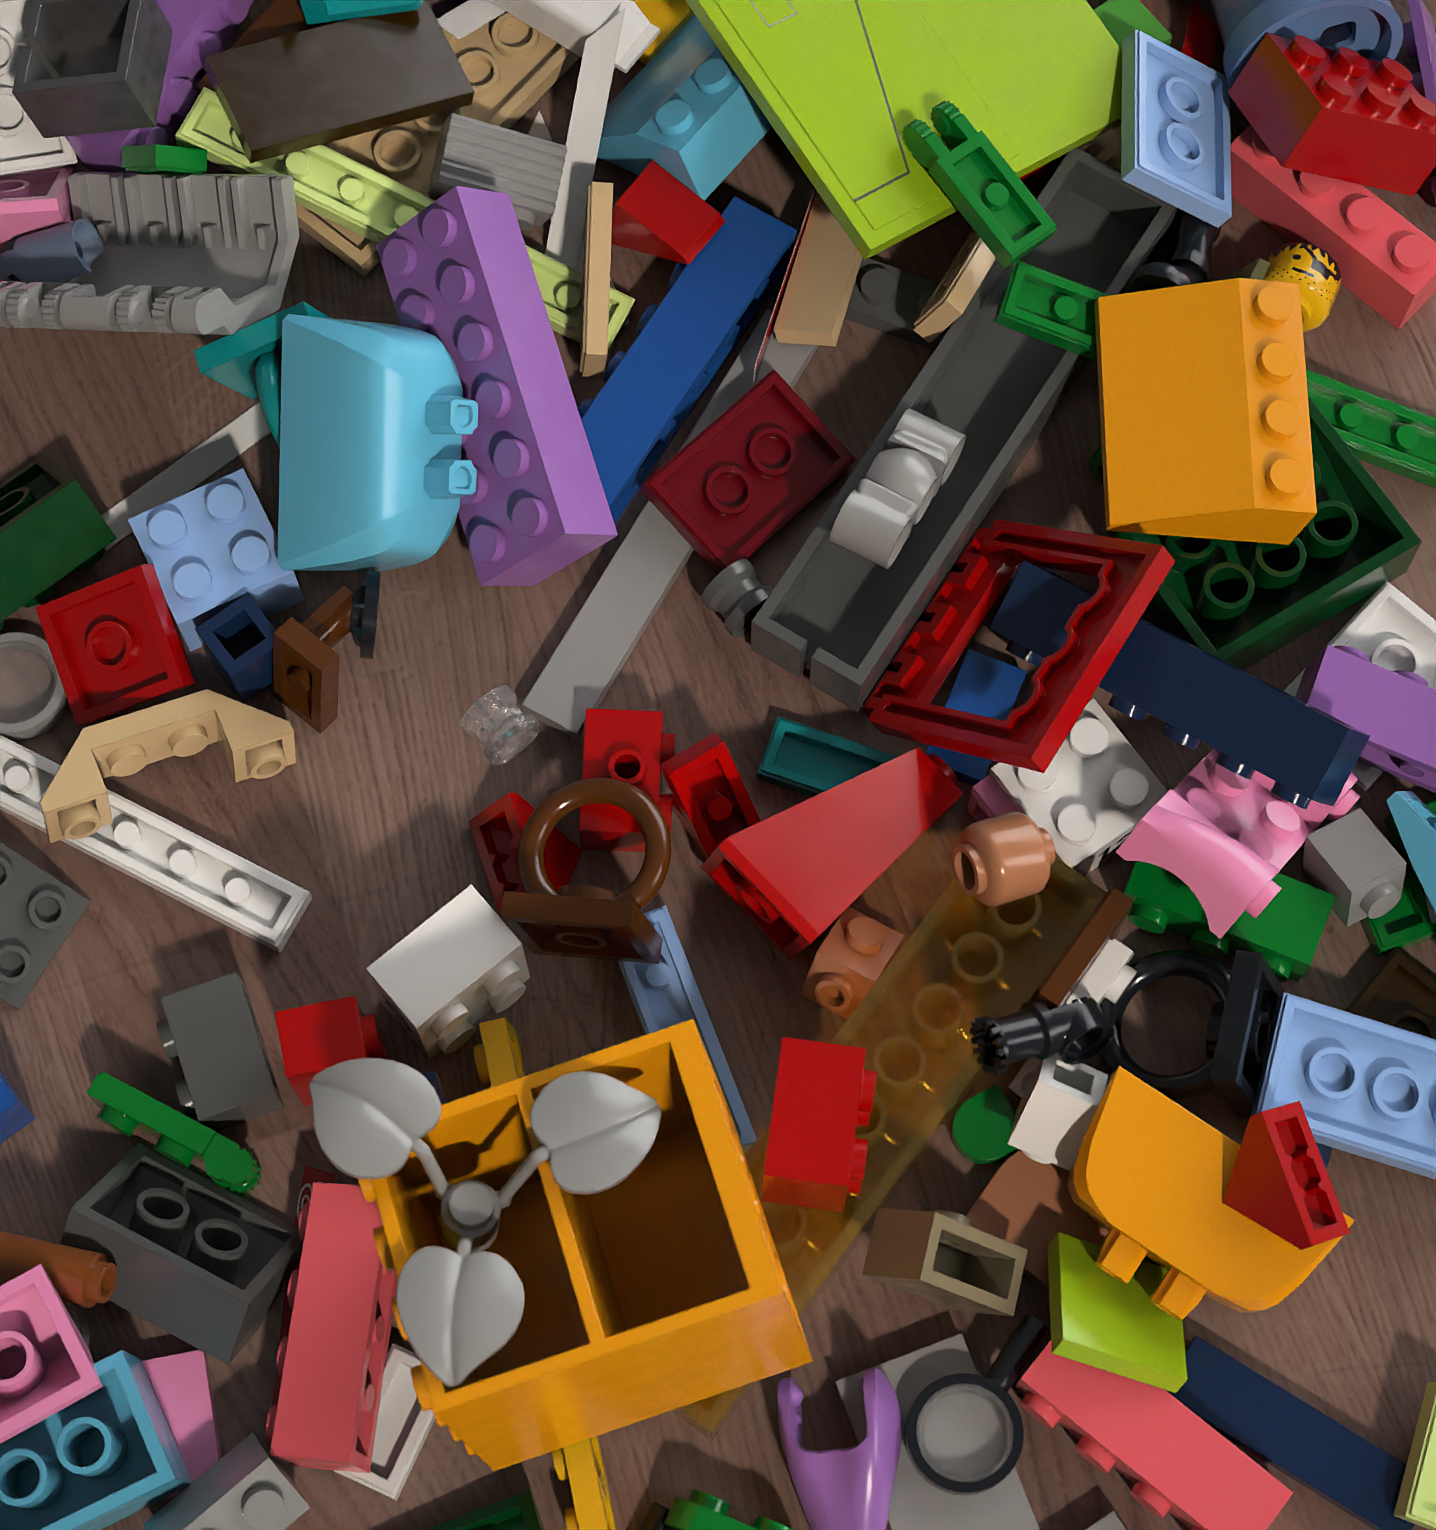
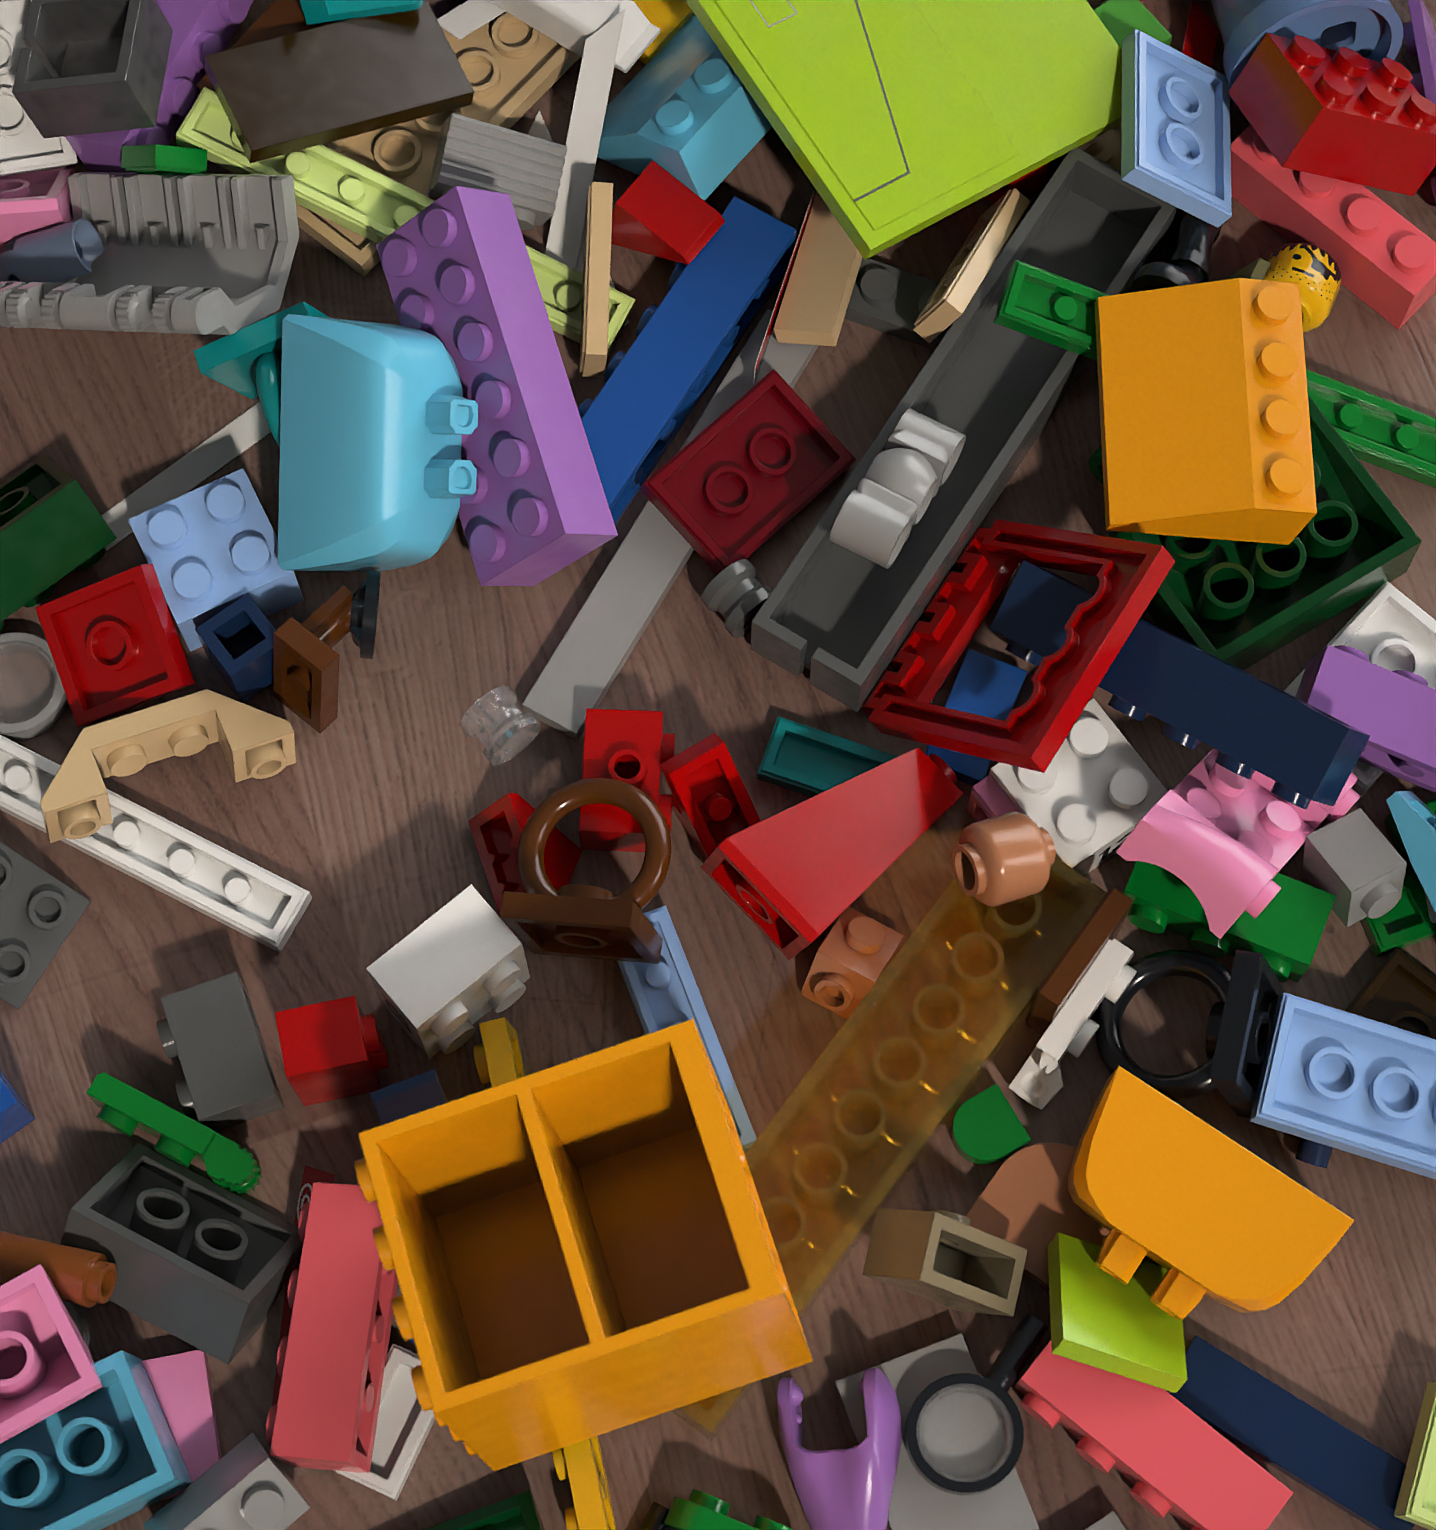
(458, 1303): light grey plant -> none
(813, 1125): red brick -> none
(980, 183): green hinge -> none
(1057, 1111): white brick -> none
(1072, 1031): black connector -> none
(1284, 1180): red slope -> none

